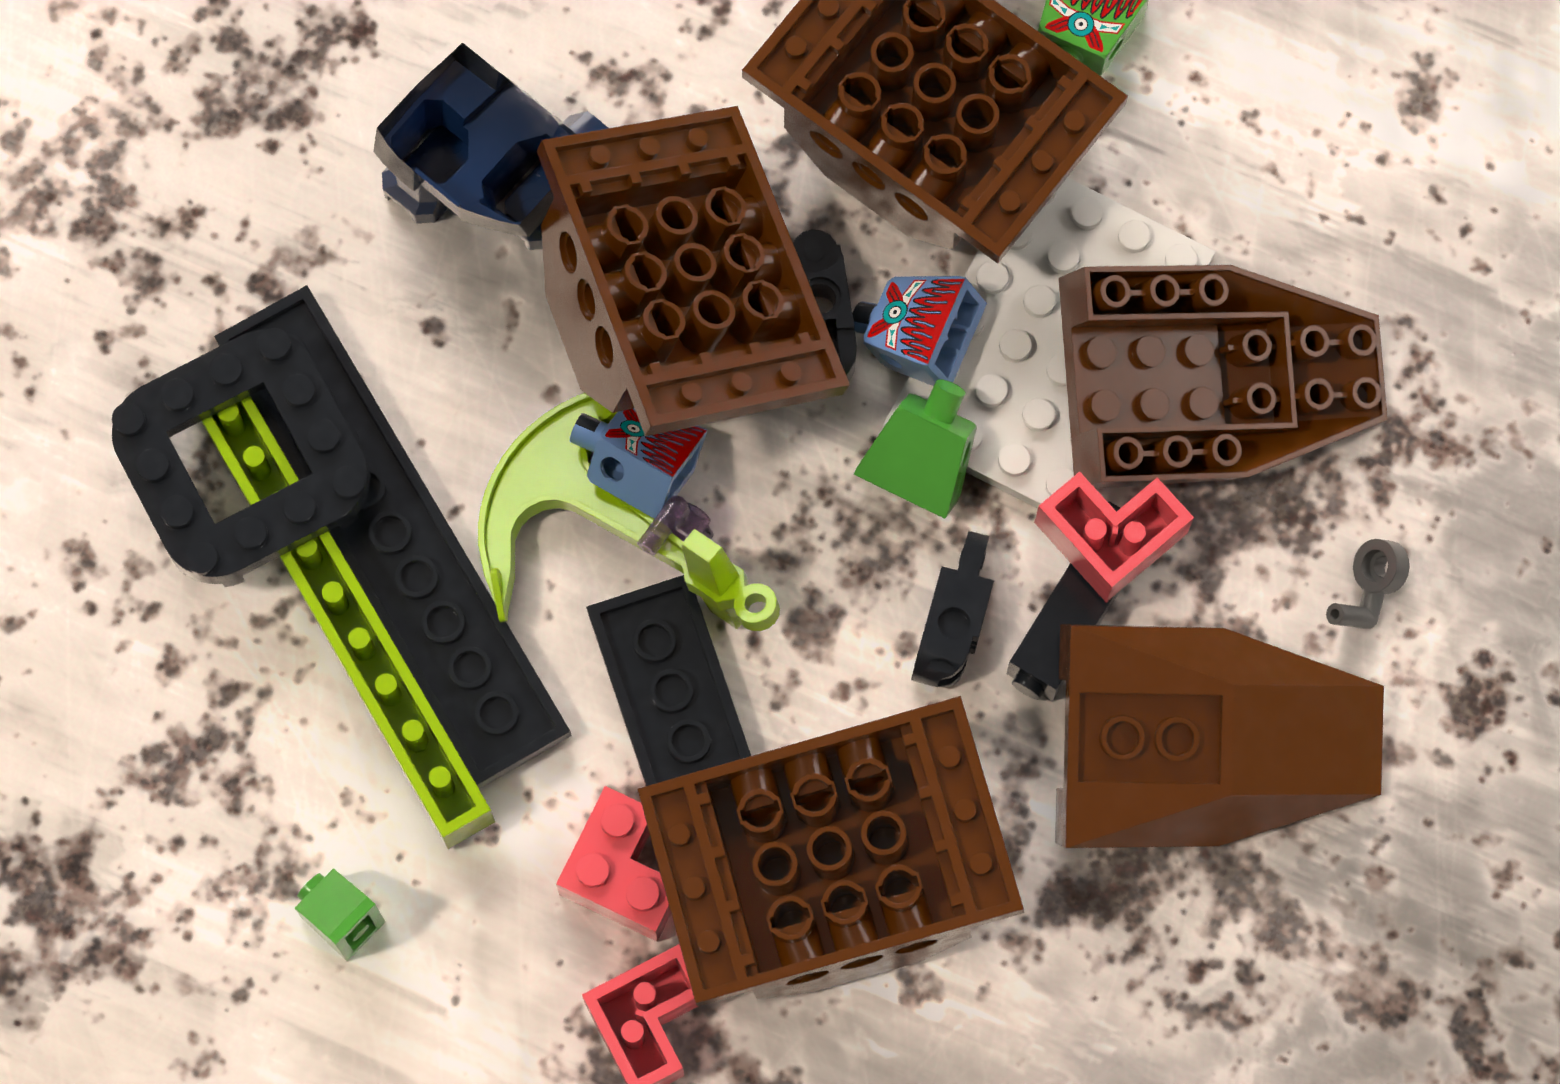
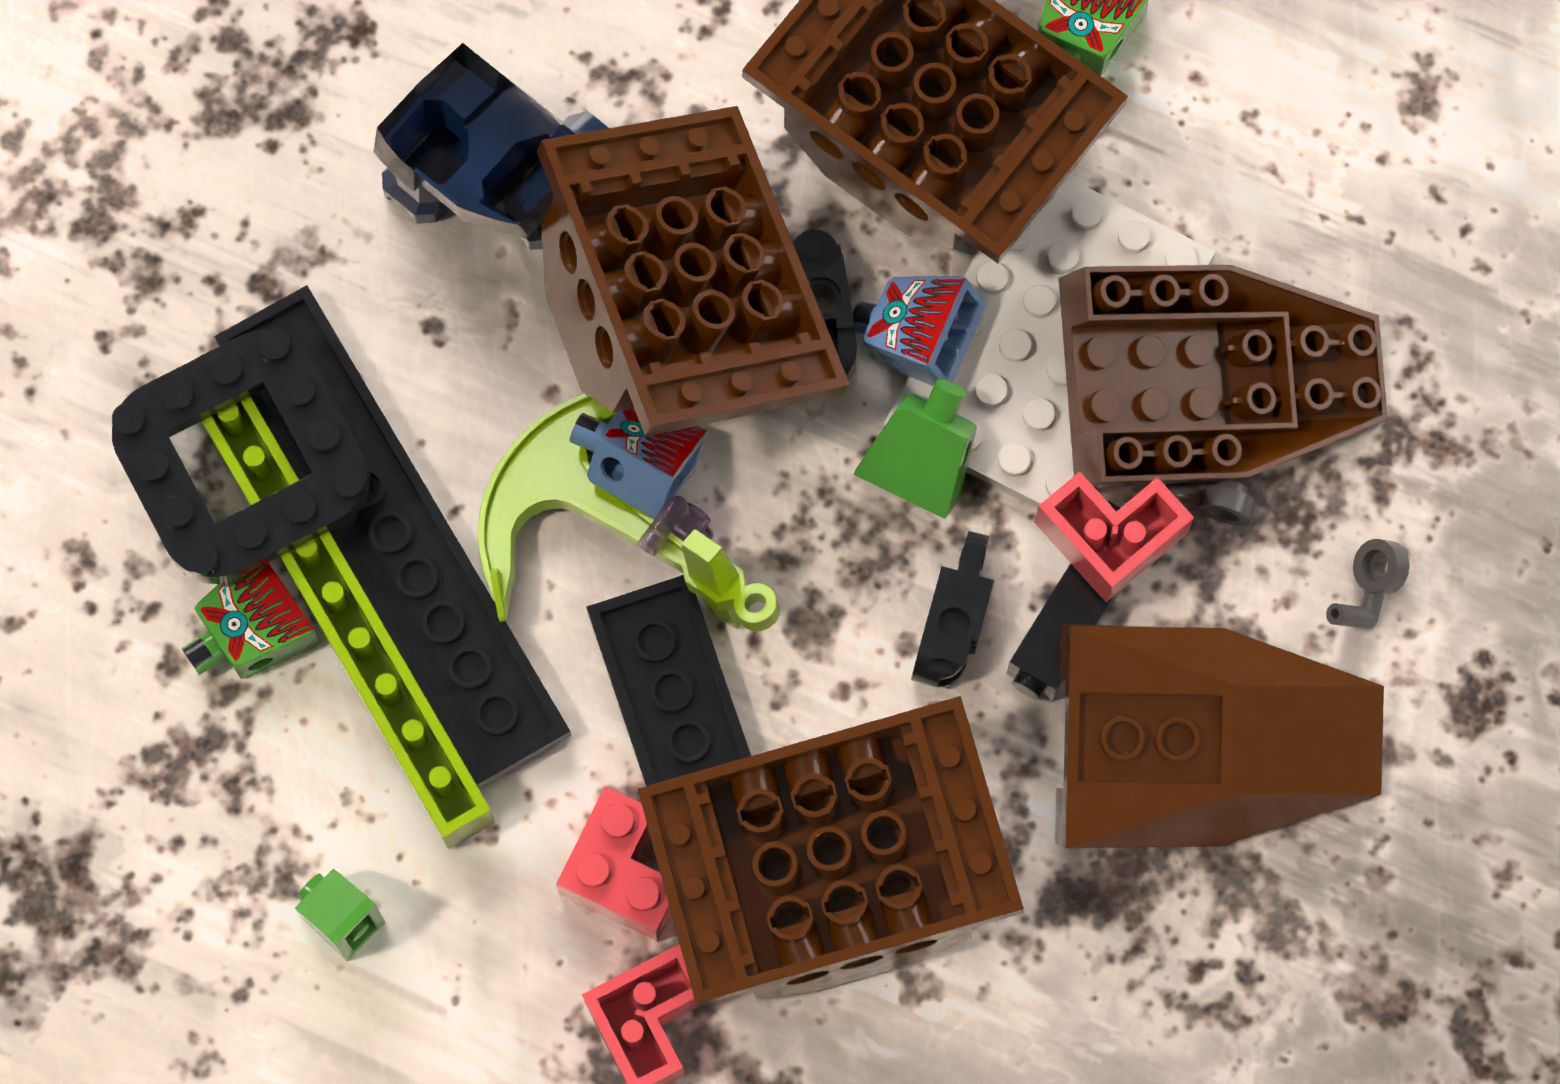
(250, 625): none -> torso
(1222, 502): none -> dark grey plate

